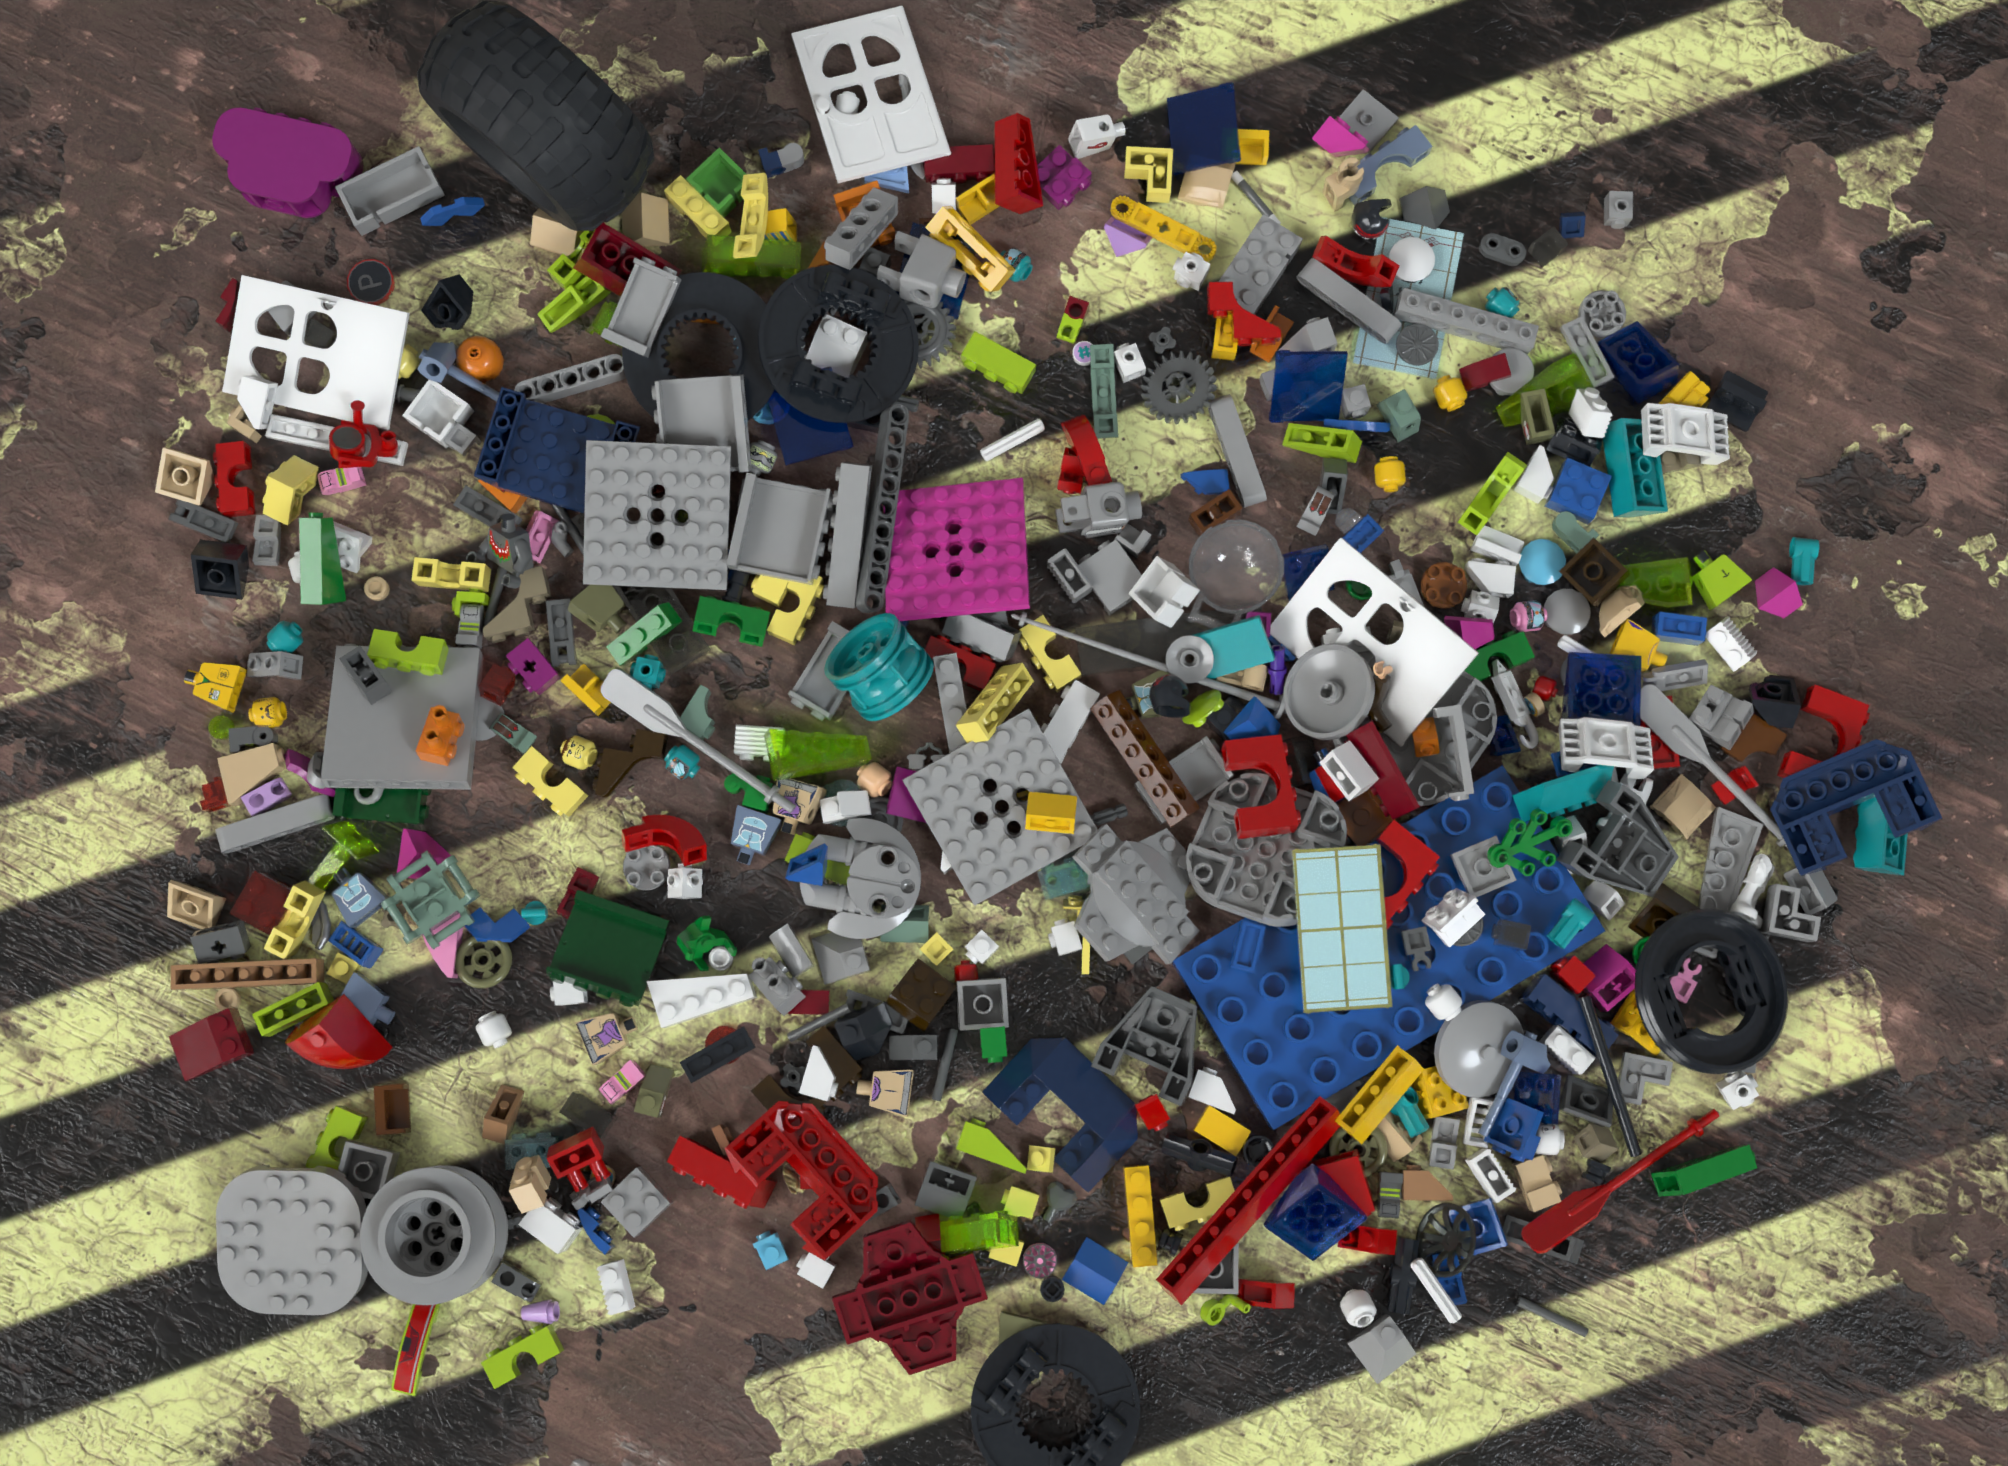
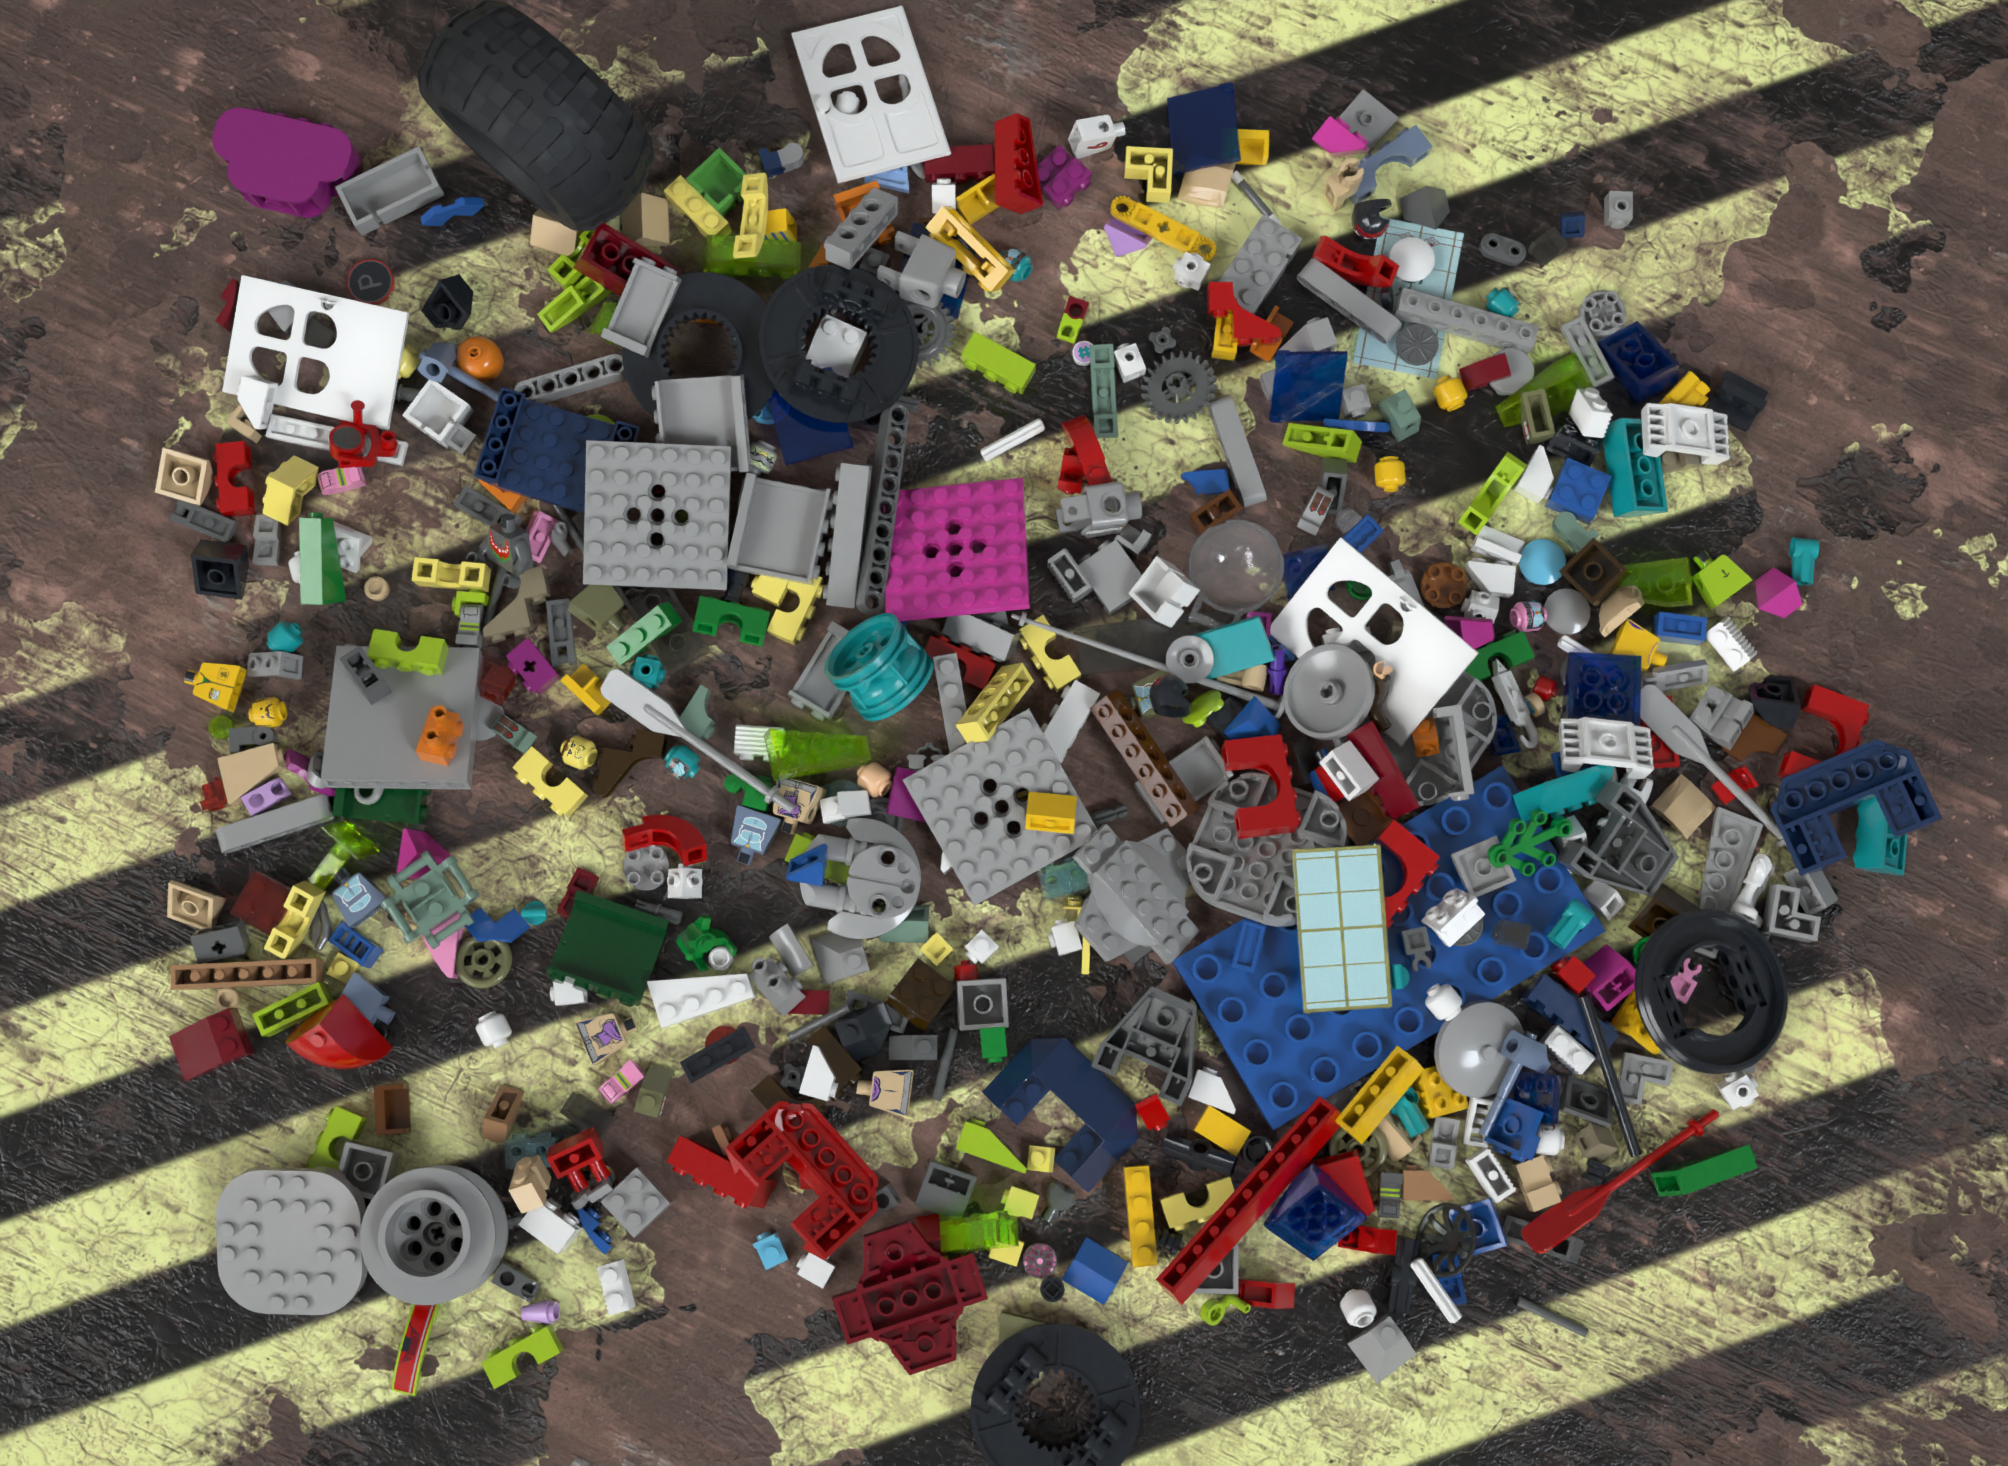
(672, 915): none -> dark grey axle

